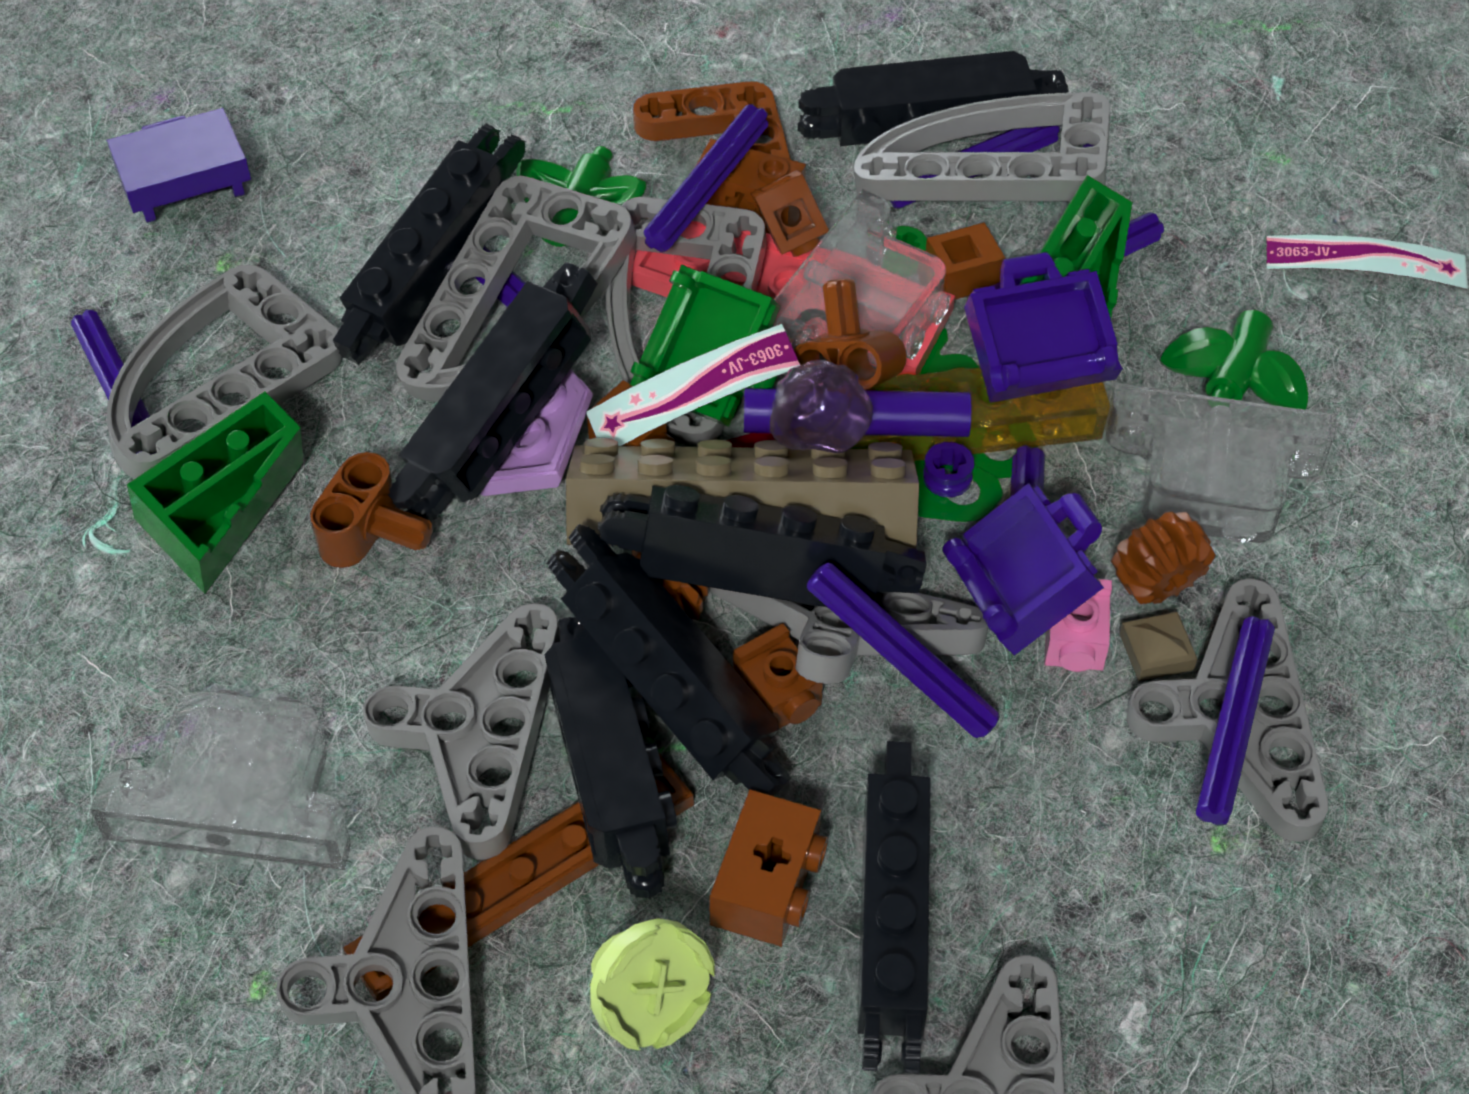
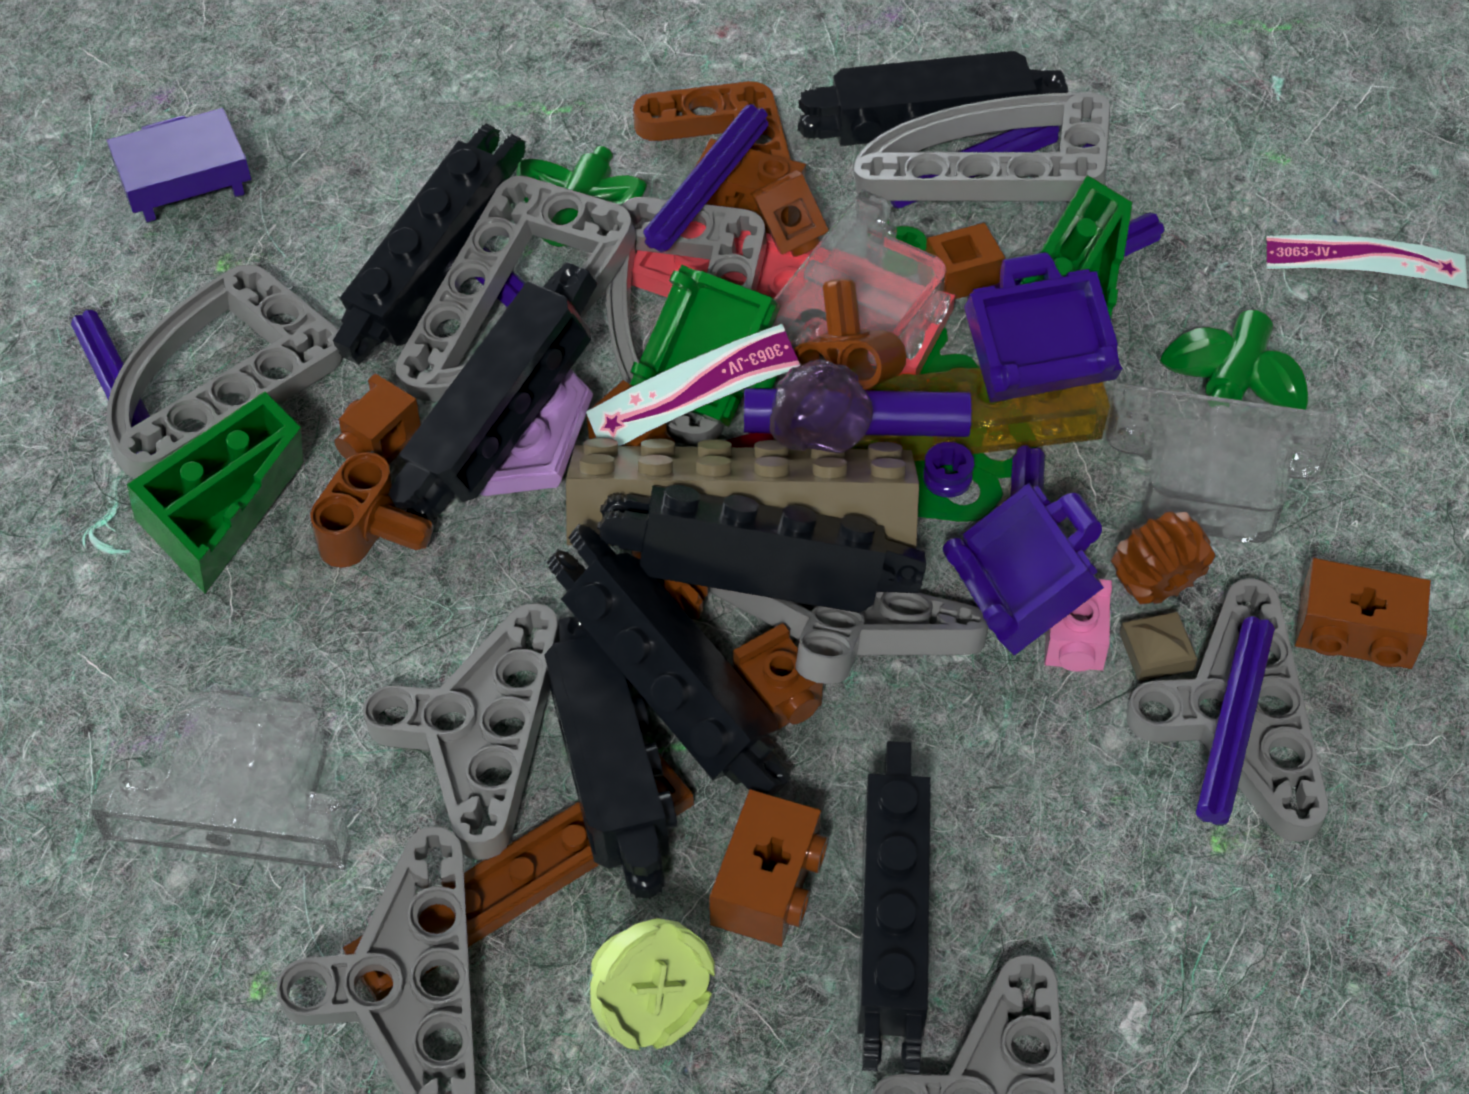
(378, 421): none -> dark orange brick
(903, 650): dark purple axle -> none
(1363, 613): none -> dark orange brick

